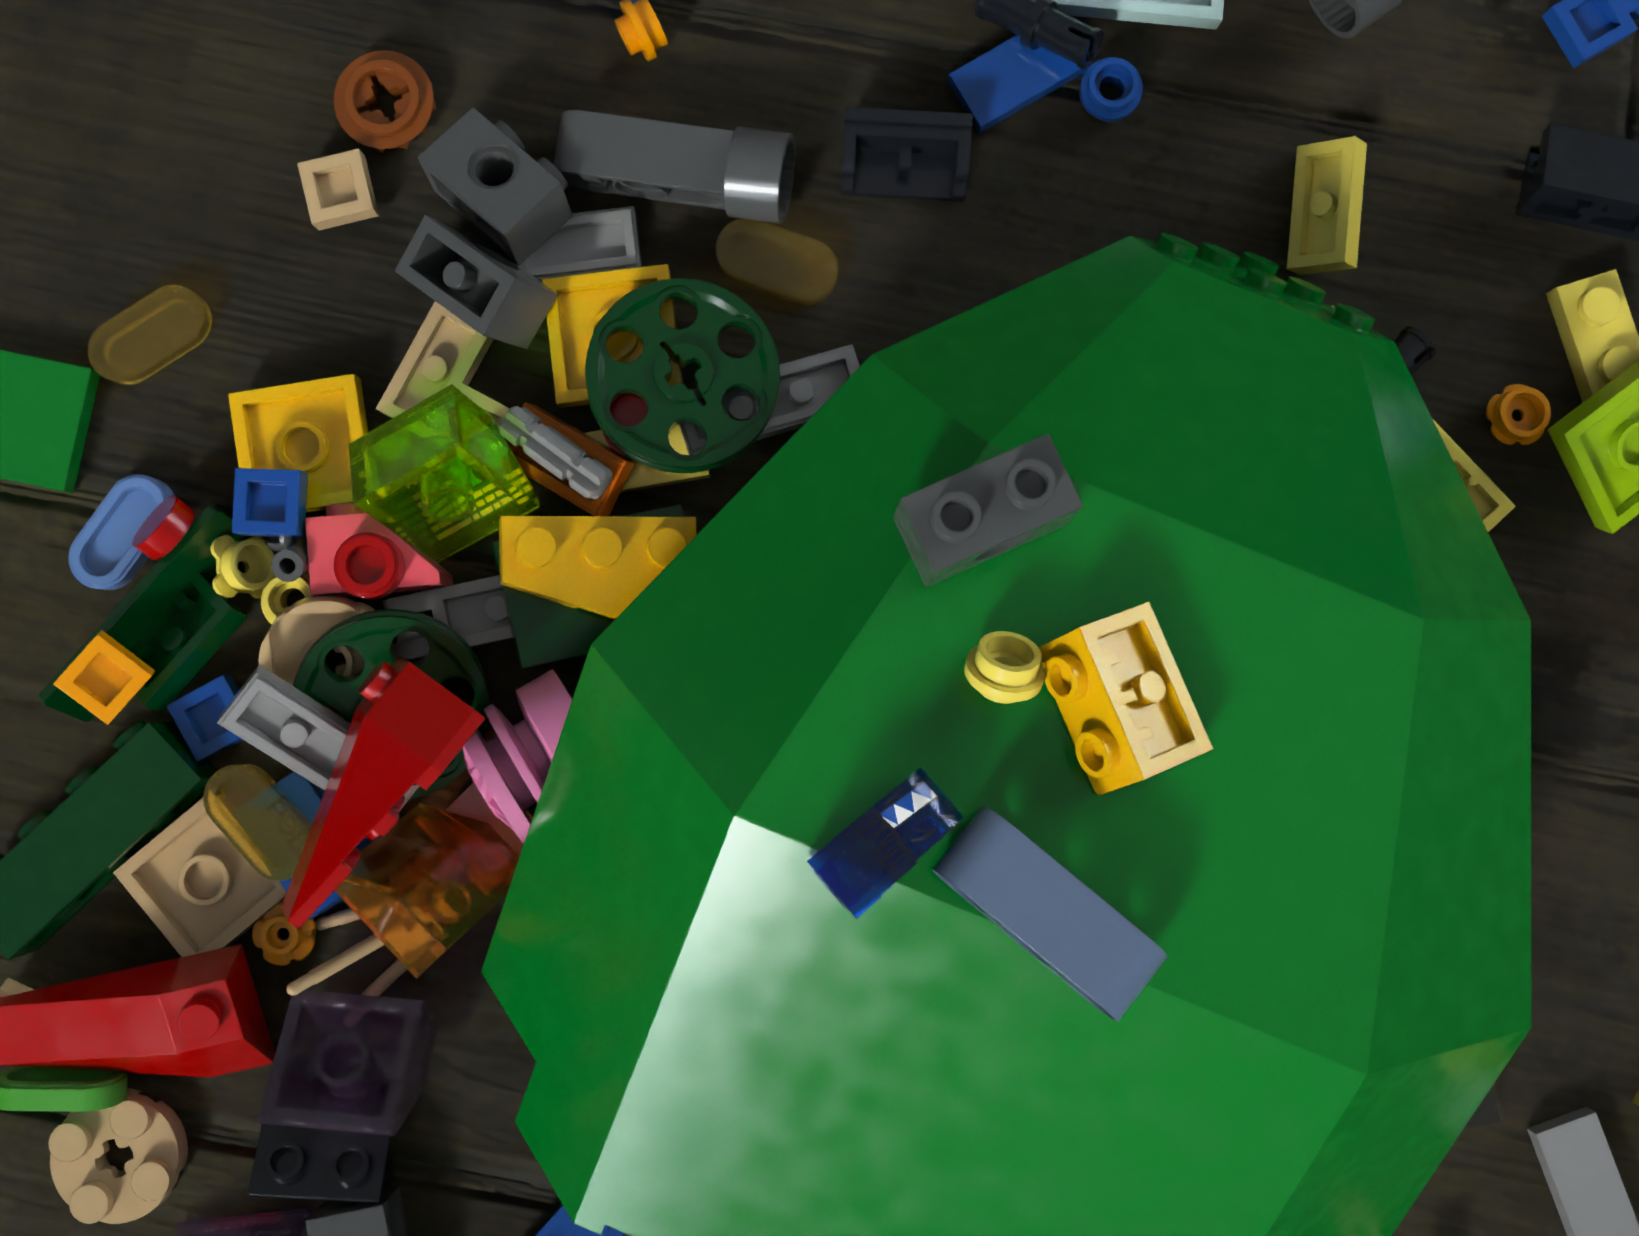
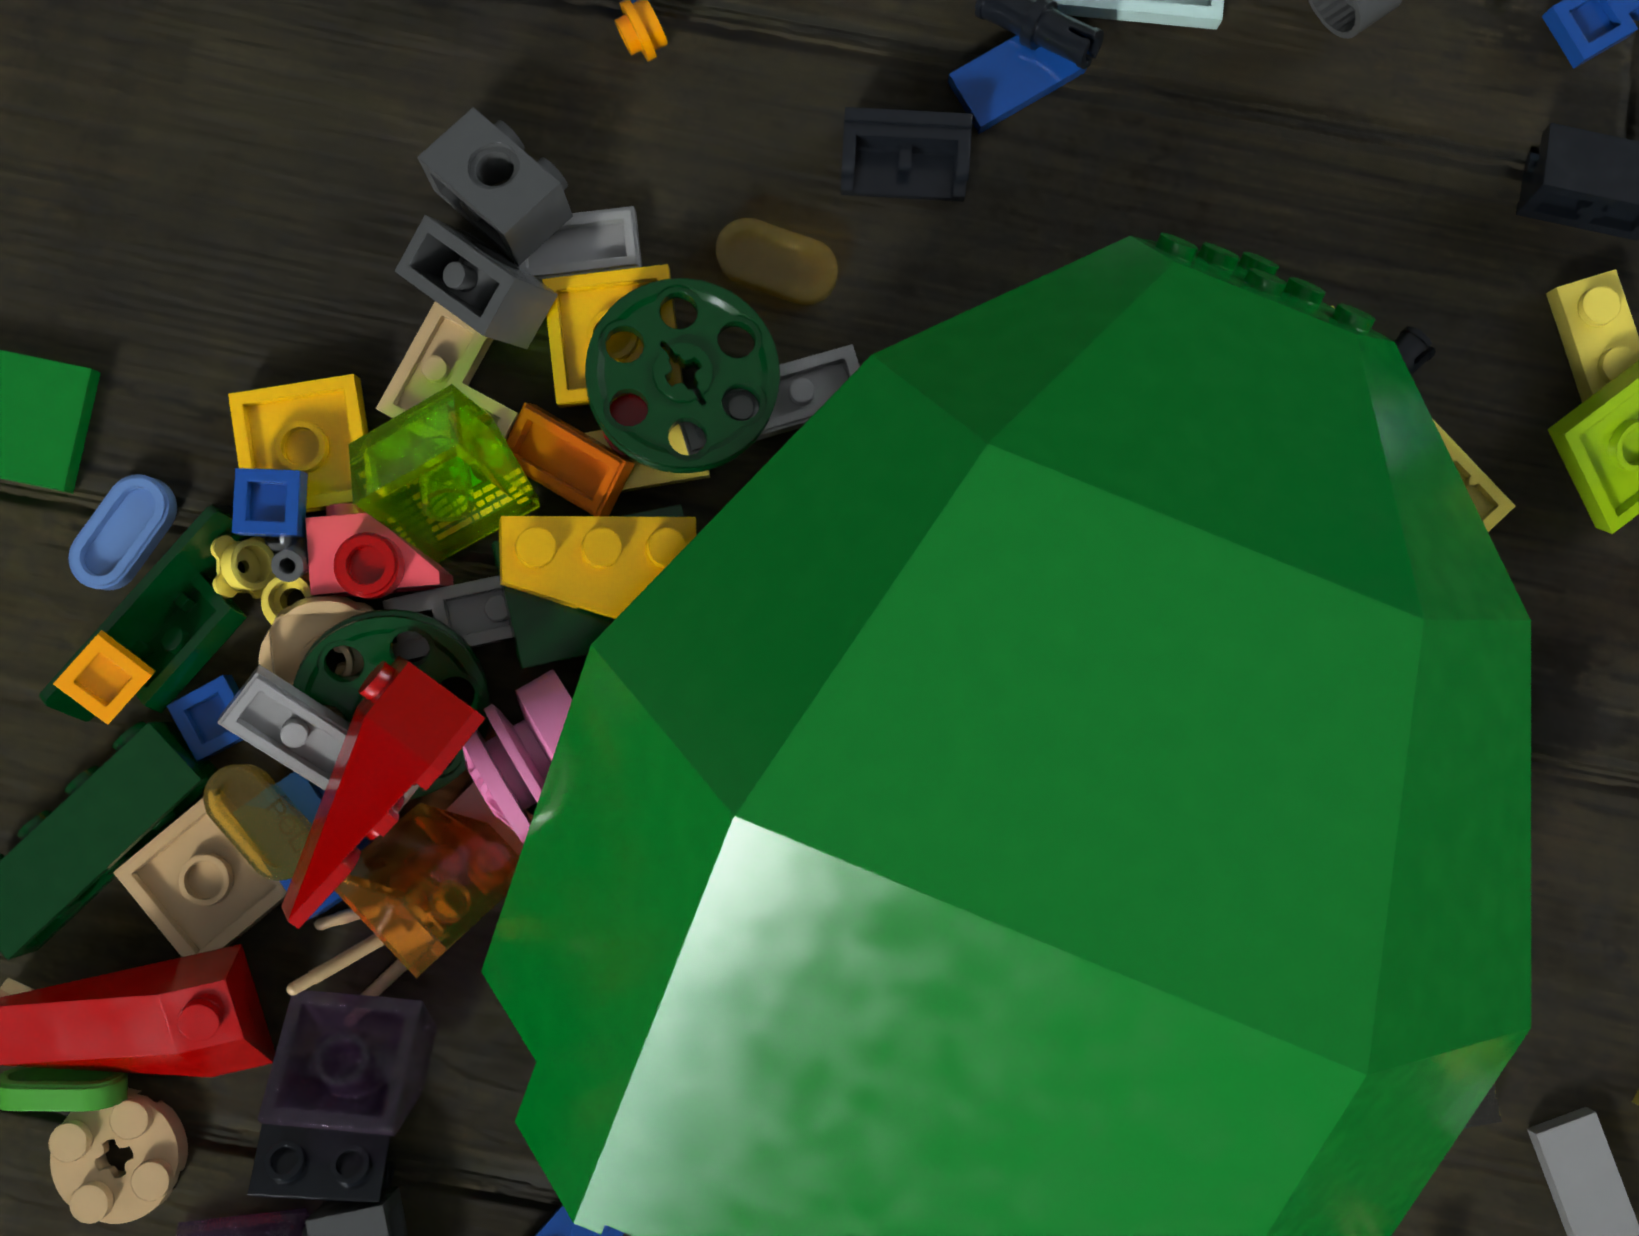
(149, 335): clear yellow tile -> none
(164, 528): red tile -> none
(280, 951): light orange plate -> none
(338, 189): tan plate -> none
(357, 94): dark orange gear -> none
(555, 452): light grey axle -> none
(729, 170): dark grey beam -> none
(884, 842): clear blue leg -> none
(986, 510): dark grey brick -> none
(1005, 667): light yellow plate -> none
(1050, 913): sand blue beam -> none
(1115, 72): blue plate -> none
(1123, 699): yellow bracket -> none
(1327, 206): light yellow plate -> none
(1533, 408): light orange plate -> none

